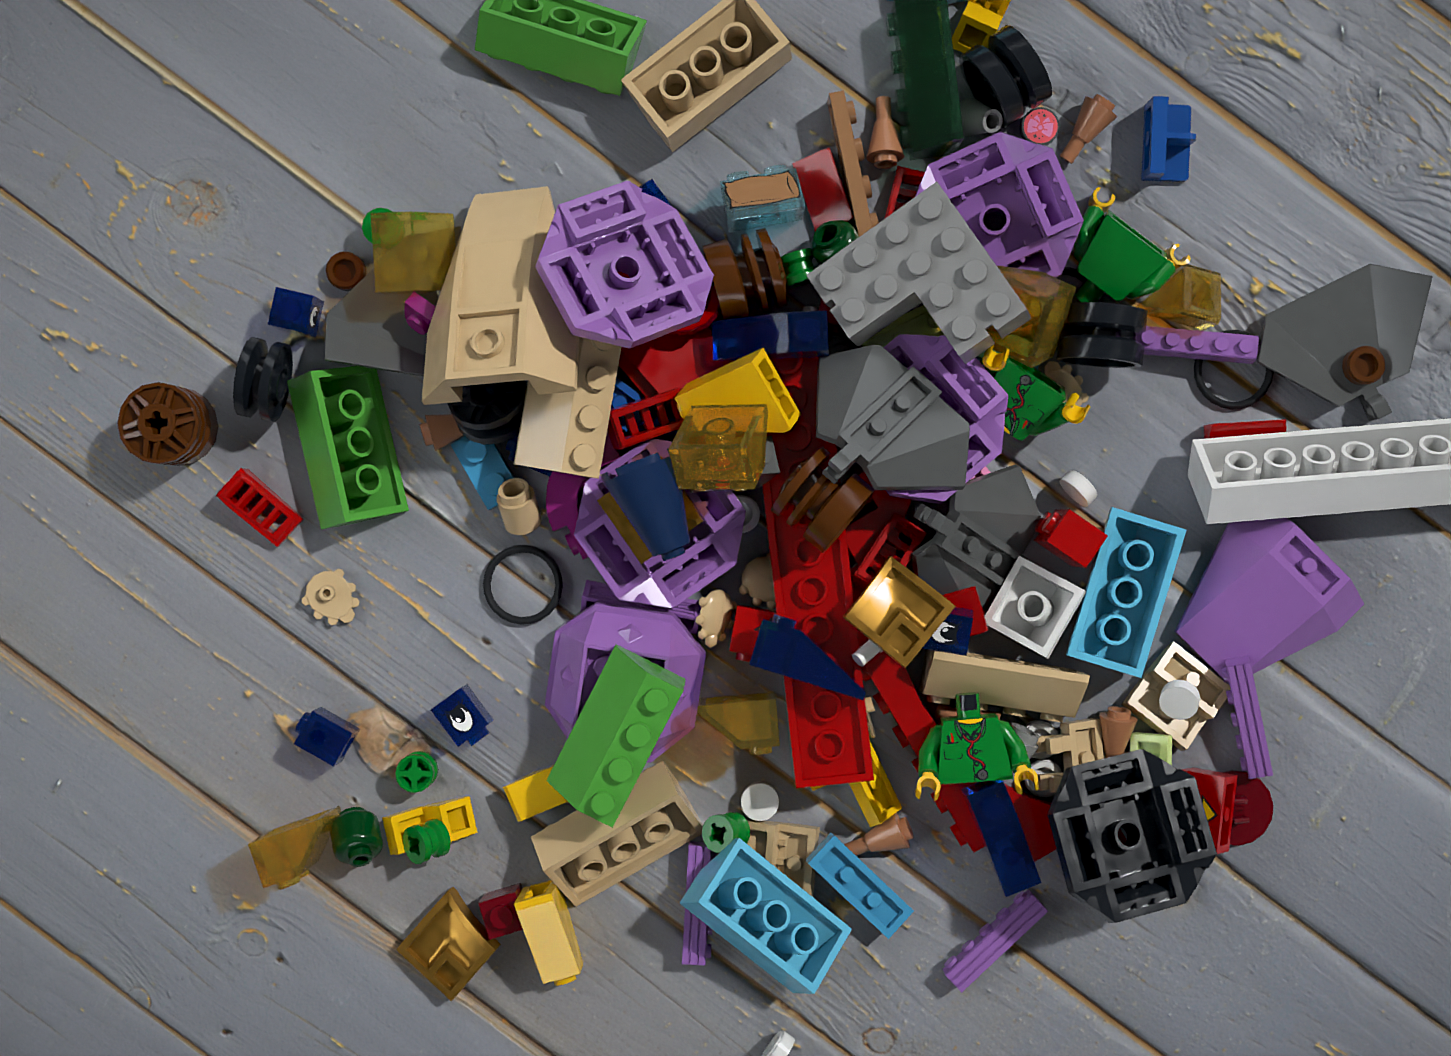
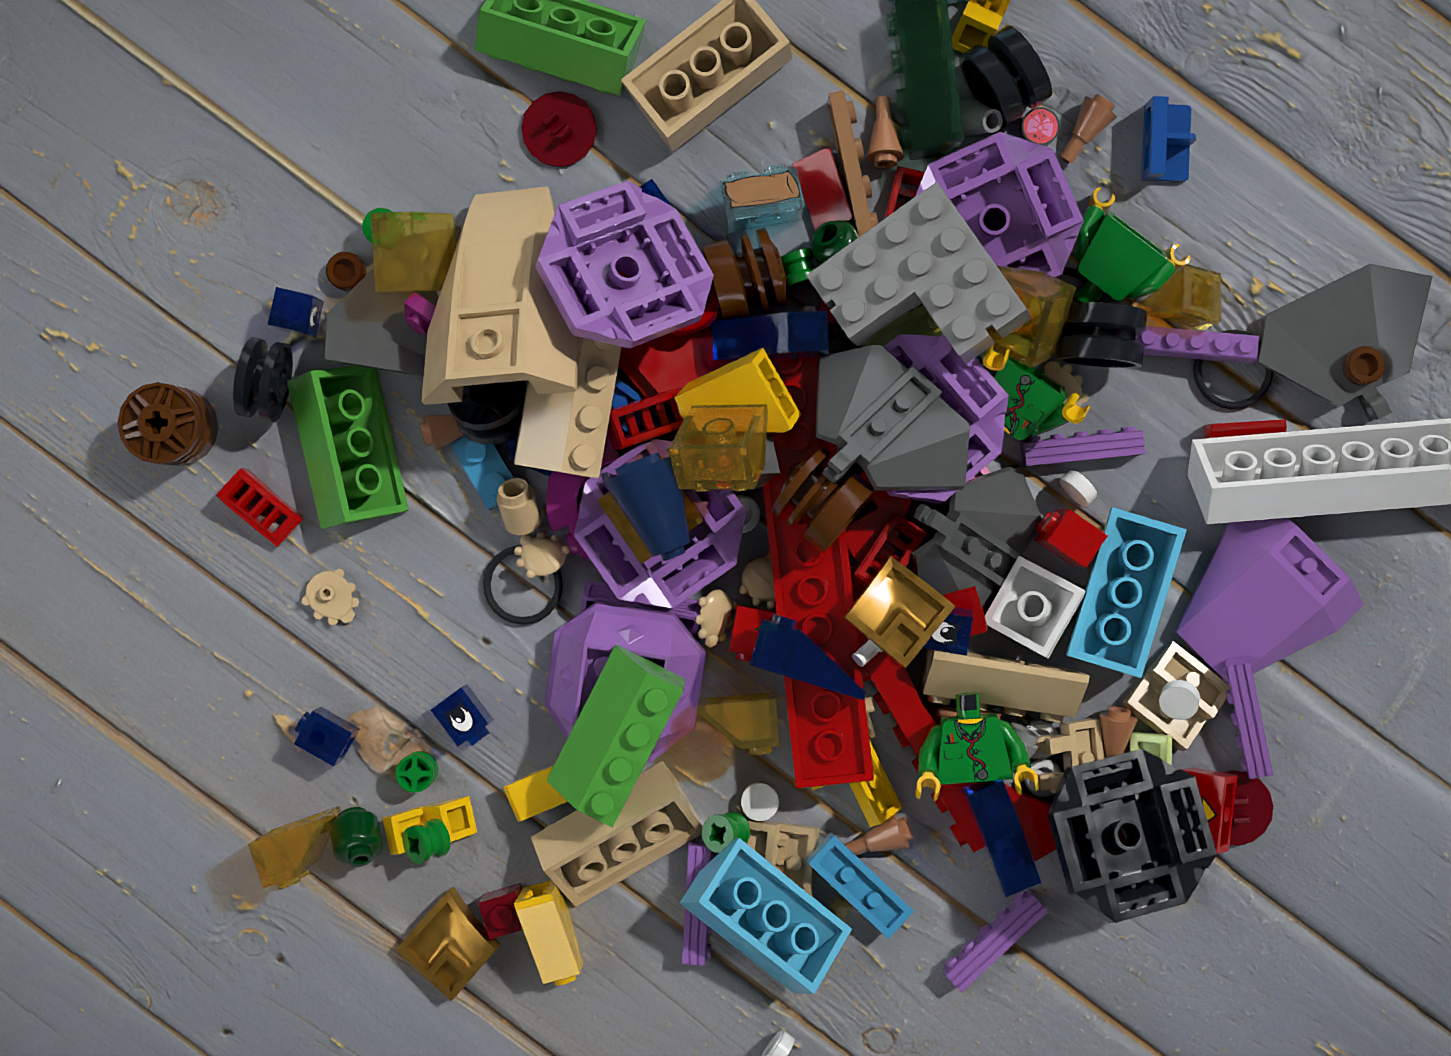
(540, 555): none -> tan piece
(559, 129): none -> dark red piece
(1082, 447): none -> medium lavender piece

